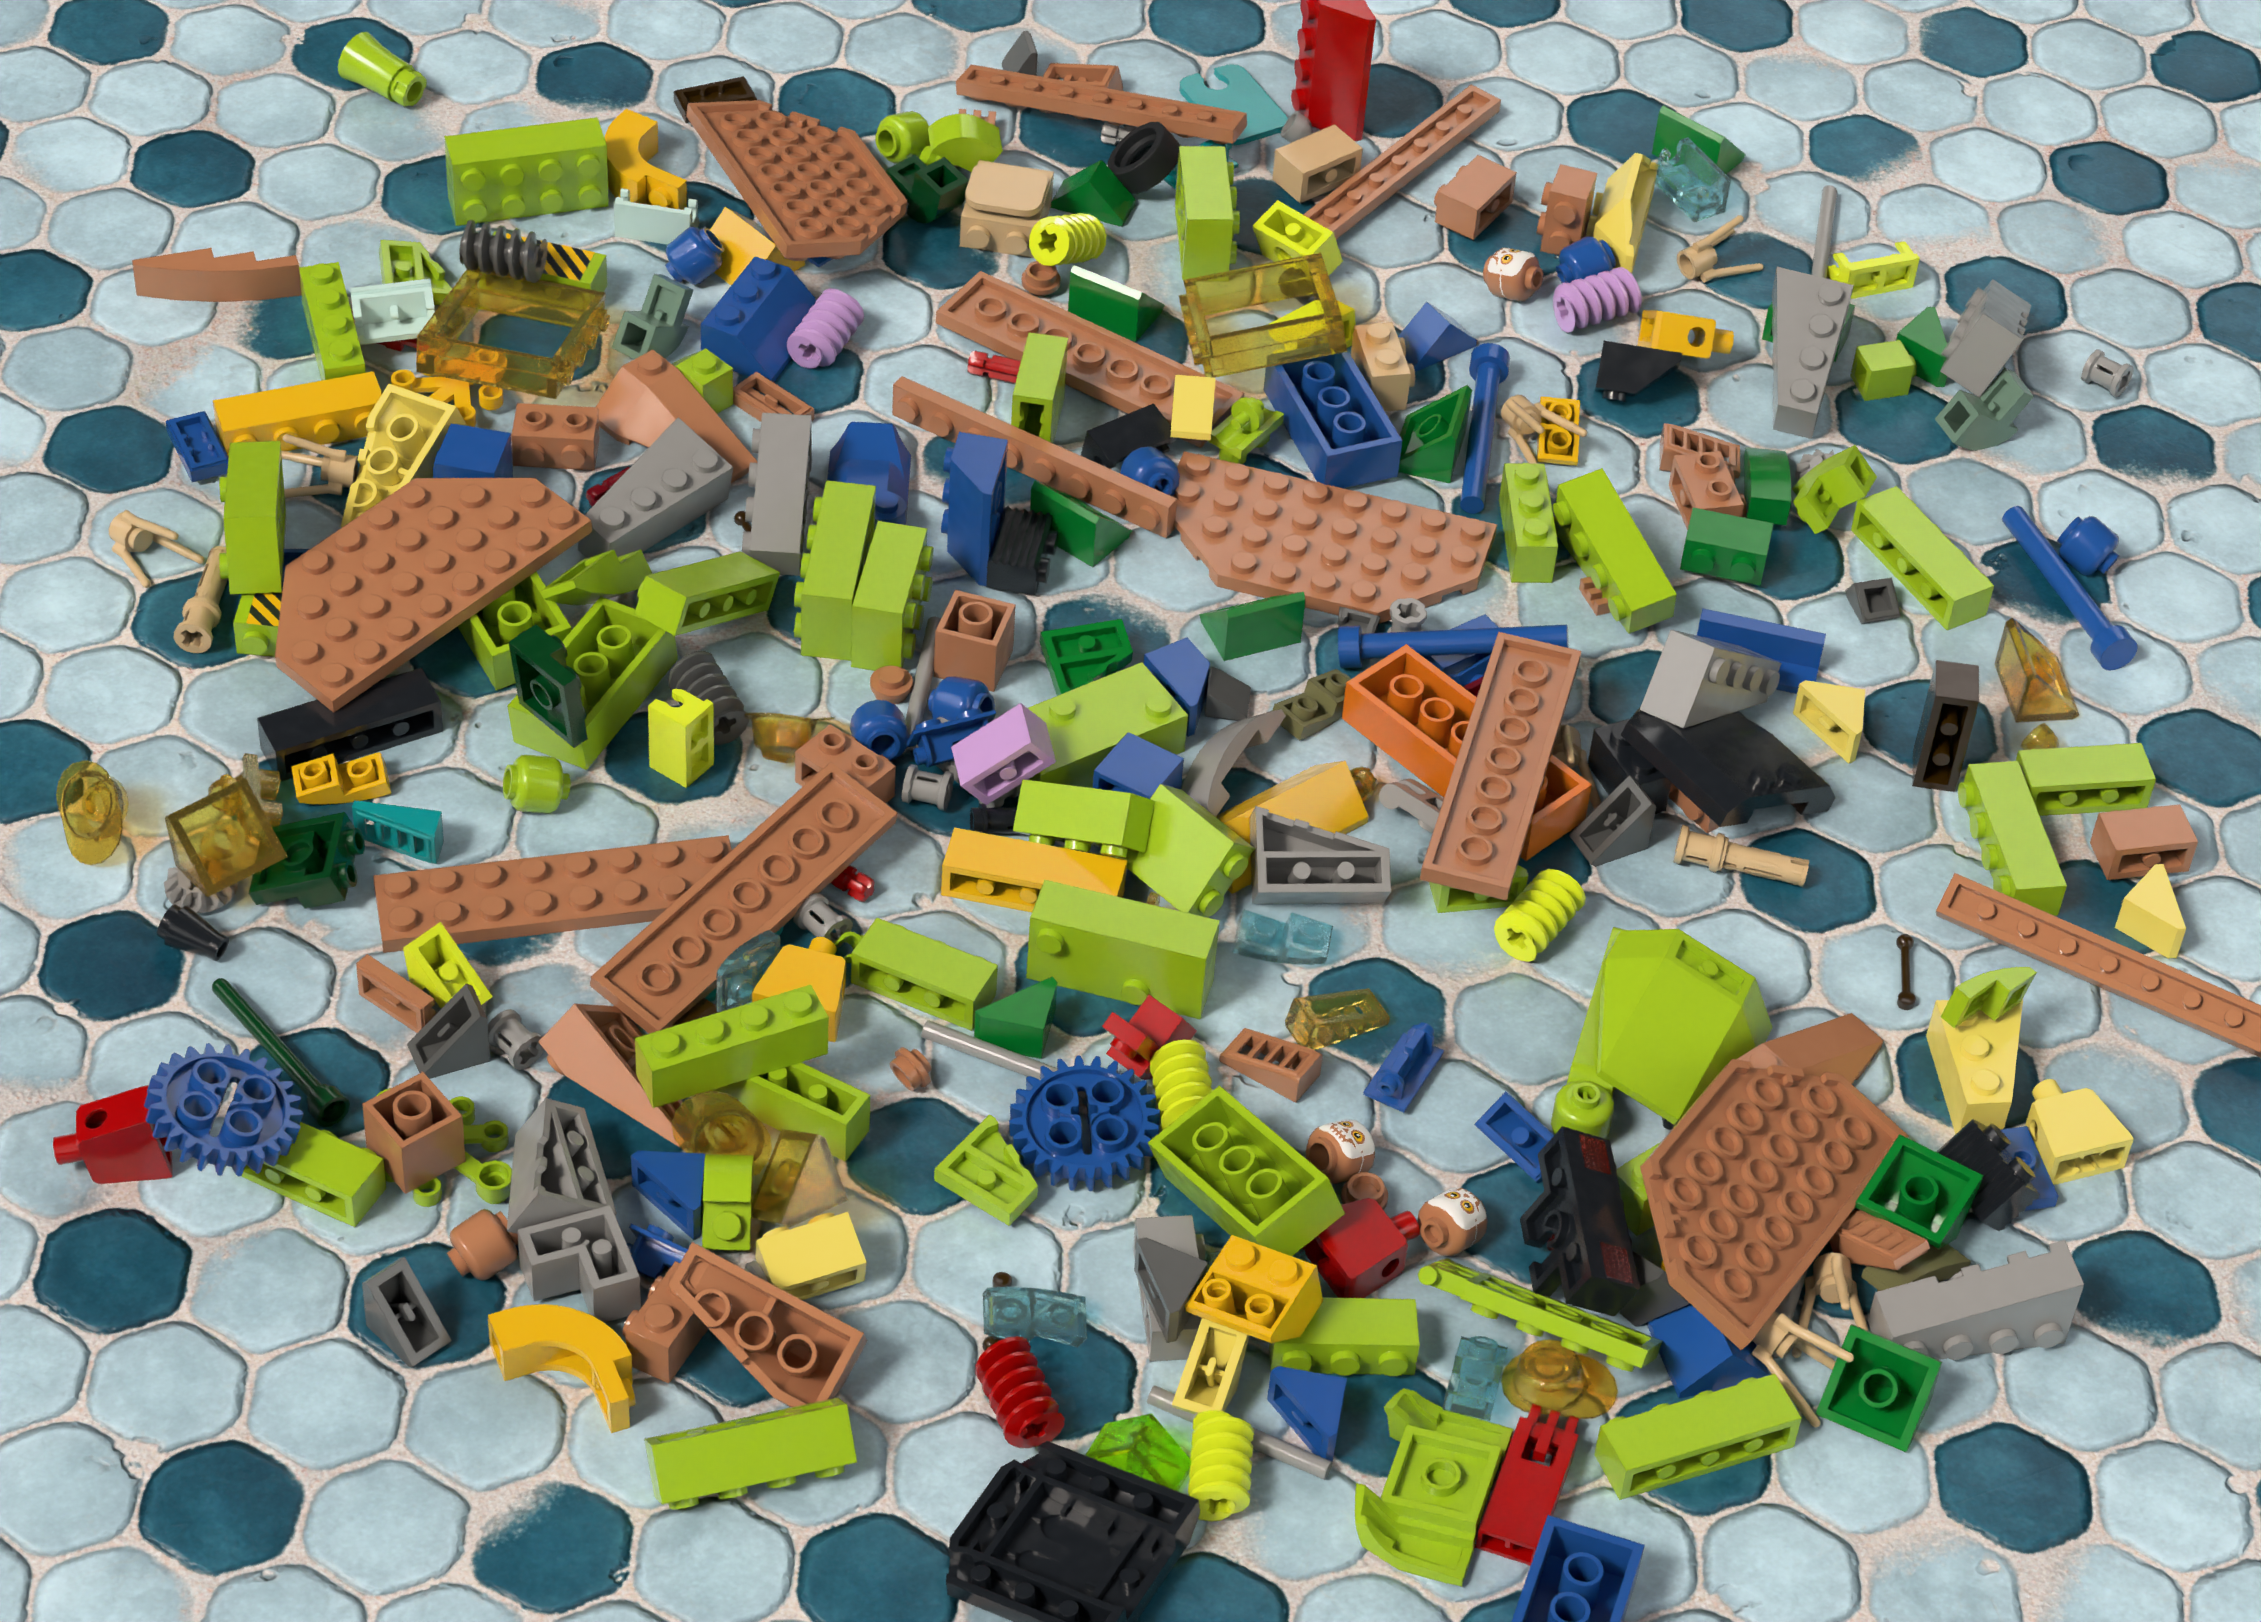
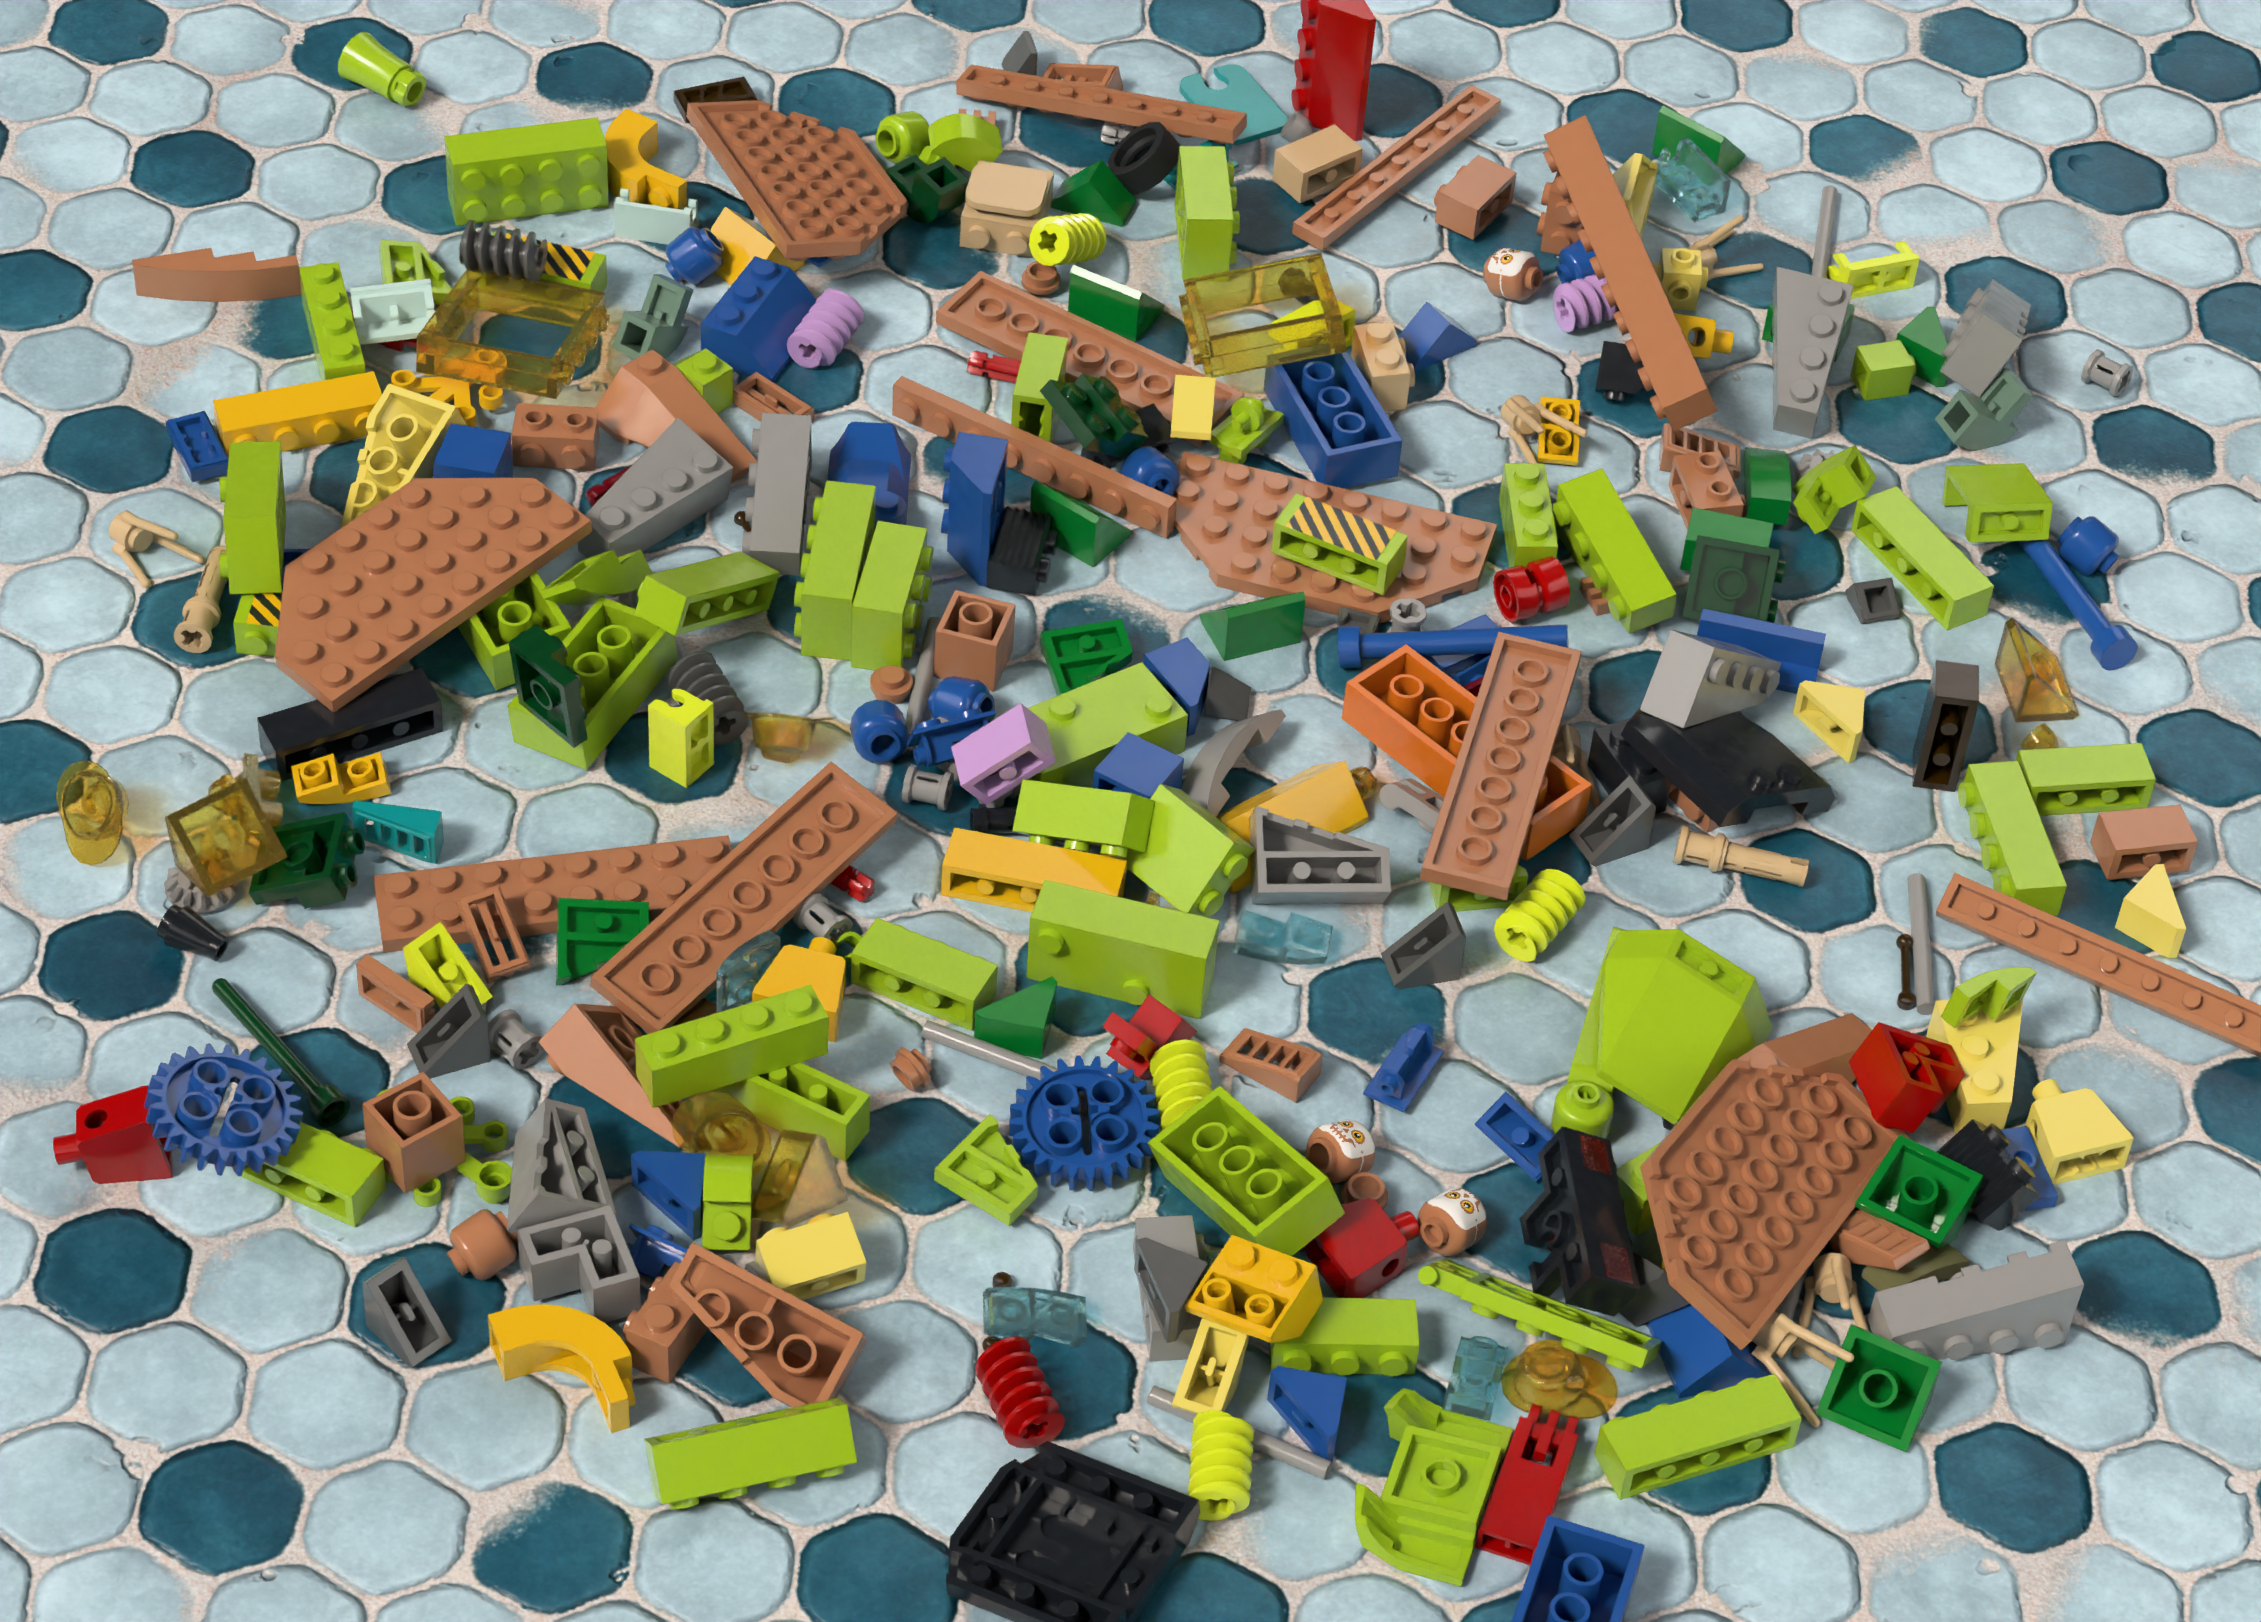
(336, 467): tan plant -> none
(505, 966): none -> nougat tile
(535, 784): lime head -> none
(593, 933): none -> green wing
(859, 762): nougat brick -> none
(1096, 415): none -> dark green plate
(1143, 1449): clear neon green slope -> none
(1289, 234): neon yellow brick -> none
(1310, 1029): clear yellow slope -> none
(1316, 707): olive slope -> none
(1339, 543): none -> brick
(1428, 952): none -> dark grey slope
(1435, 436): green slope -> none
(1488, 368): blue piece -> none
(1531, 589): none -> red wheel
(1629, 275): none -> nougat brick
(1682, 276): none -> light yellow brick
(1733, 579): none -> dark green plate
(1904, 1076): none -> red brick
(1921, 944): none -> light grey bar
(2001, 502): none -> lime panel

